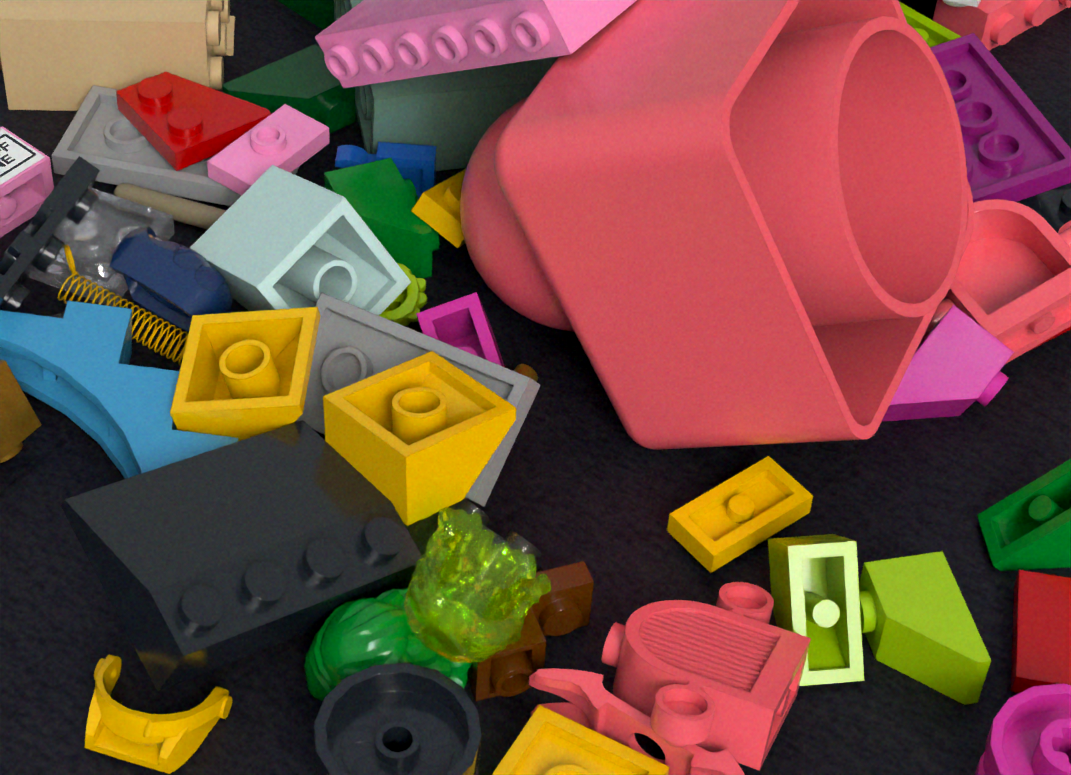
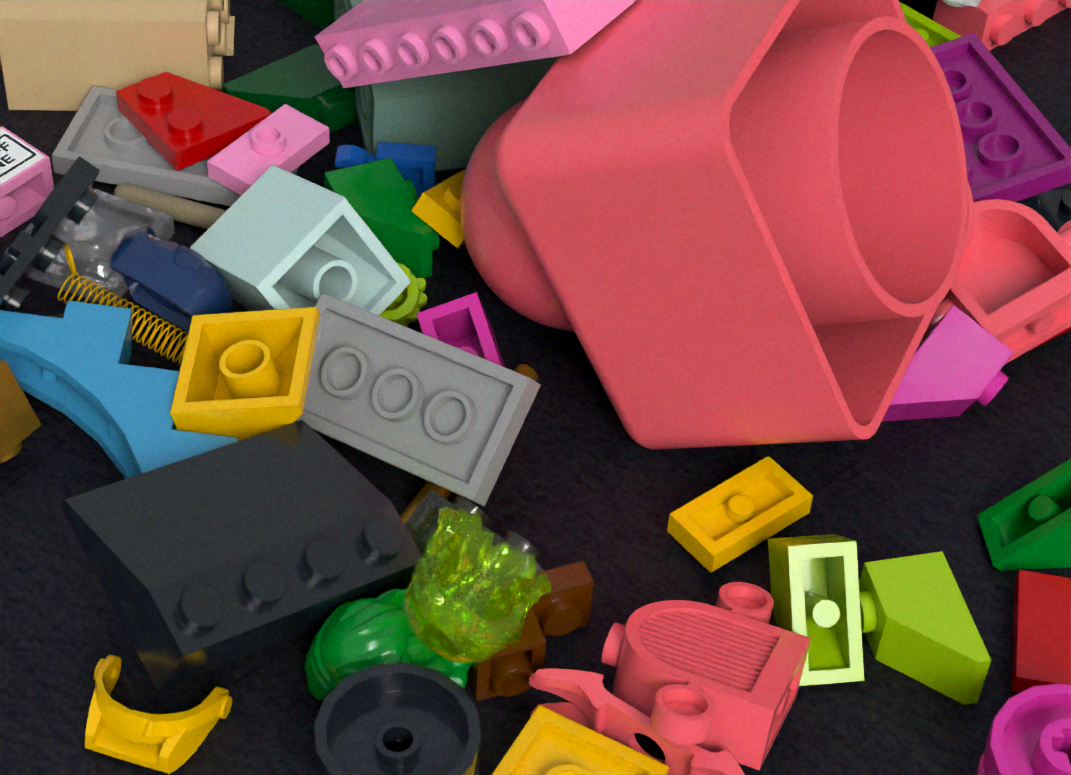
(418, 432): yellow slope -> none

